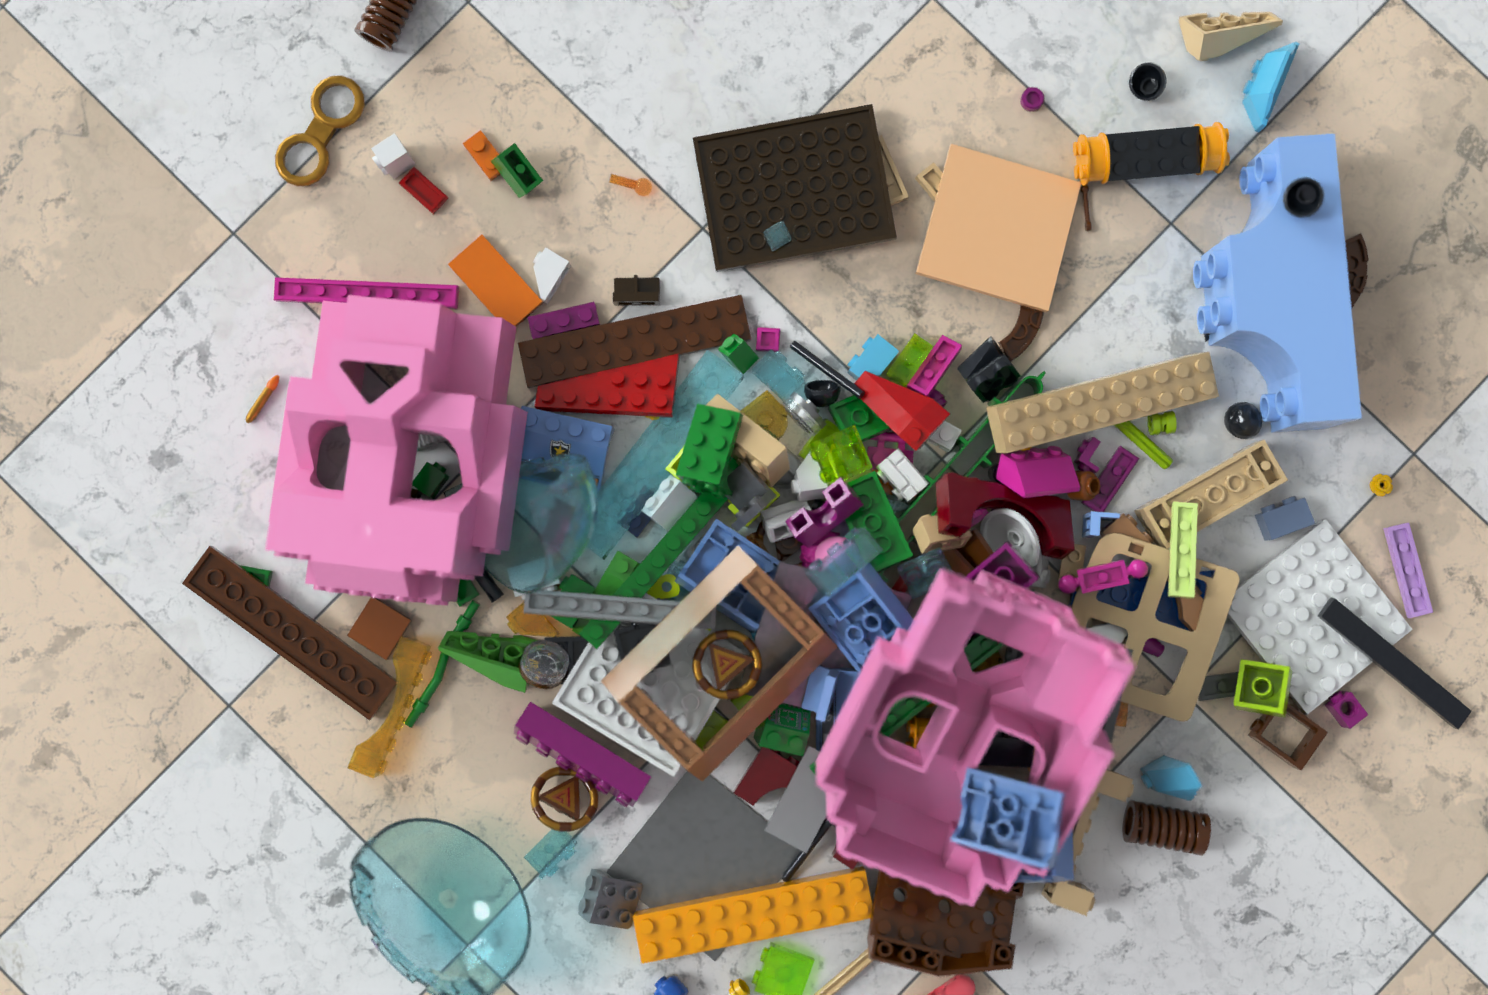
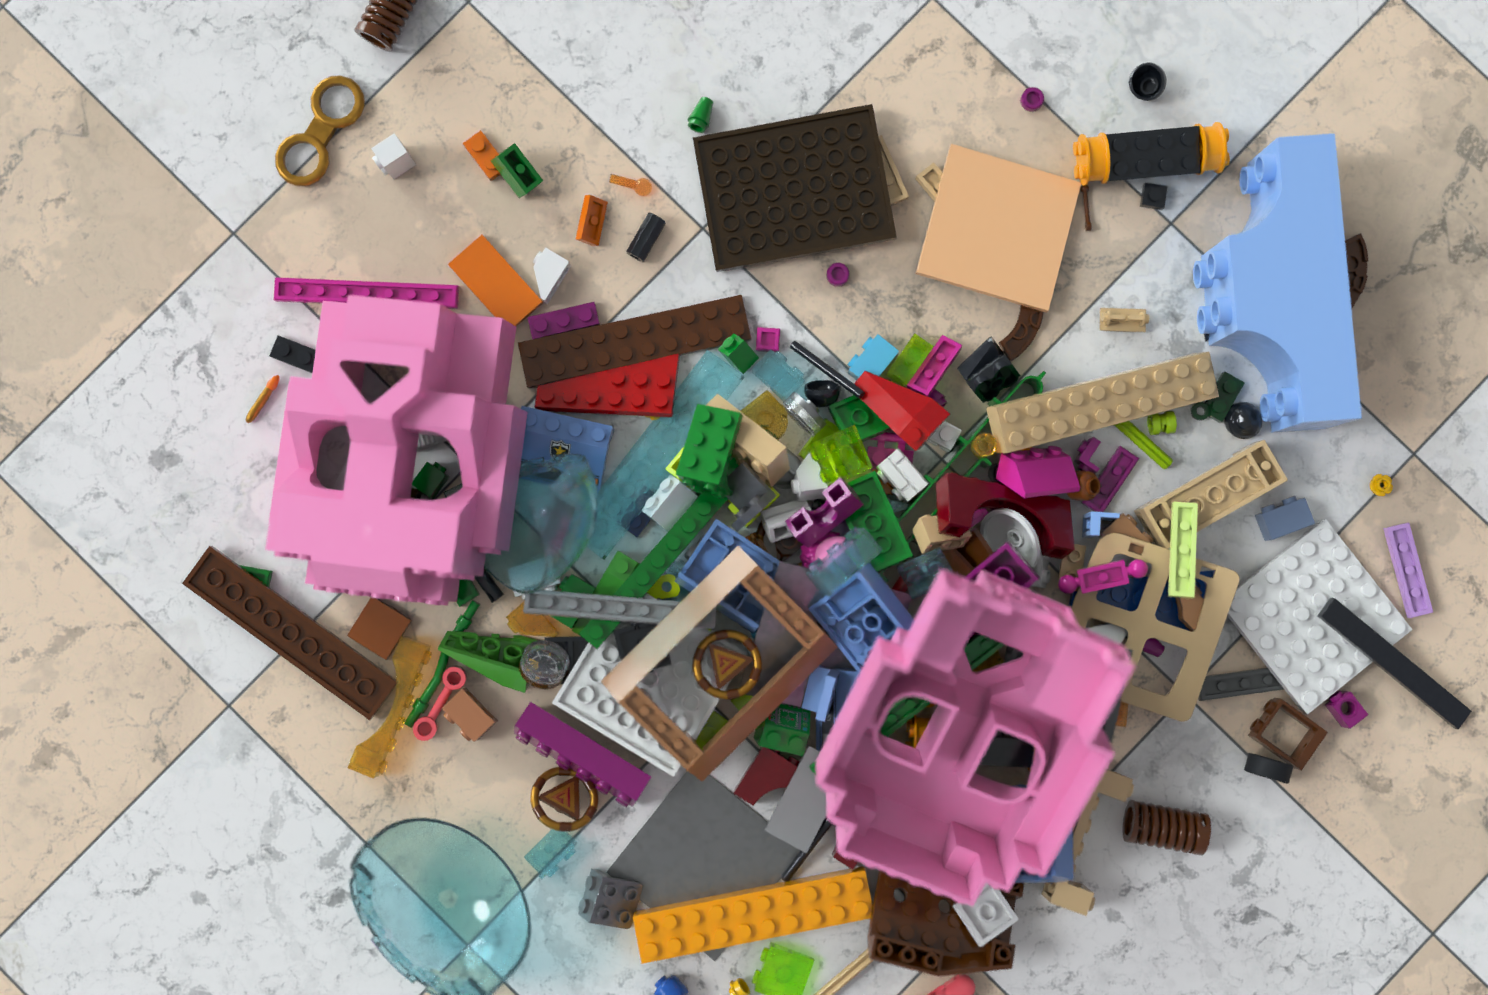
(293, 354): none -> black plate
(423, 190): red tile -> none
(426, 726): none -> coral piece
(469, 715): none -> nougat brick
(591, 220): none -> orange plate
(636, 291): dark brown panel -> none
(645, 237): none -> black axle
(700, 116): none -> green cone
(777, 235): clear light blue slope -> none
(837, 274): none -> magenta tile
(980, 448): none -> clear yellow wheel
(988, 915): none -> white plate
(1010, 818): medium blue piece -> none
(1123, 319): none -> tan hinge
(1153, 196): none -> black plate
(1171, 778): medium azure wedge -> none
(1215, 36): tan wedge -> none
(1218, 407): none -> dark green hinge
(1263, 688): lime brick -> none
(1266, 84): medium azure wedge -> none
(1268, 768): none -> black tyre
(1303, 197): black piece -> none

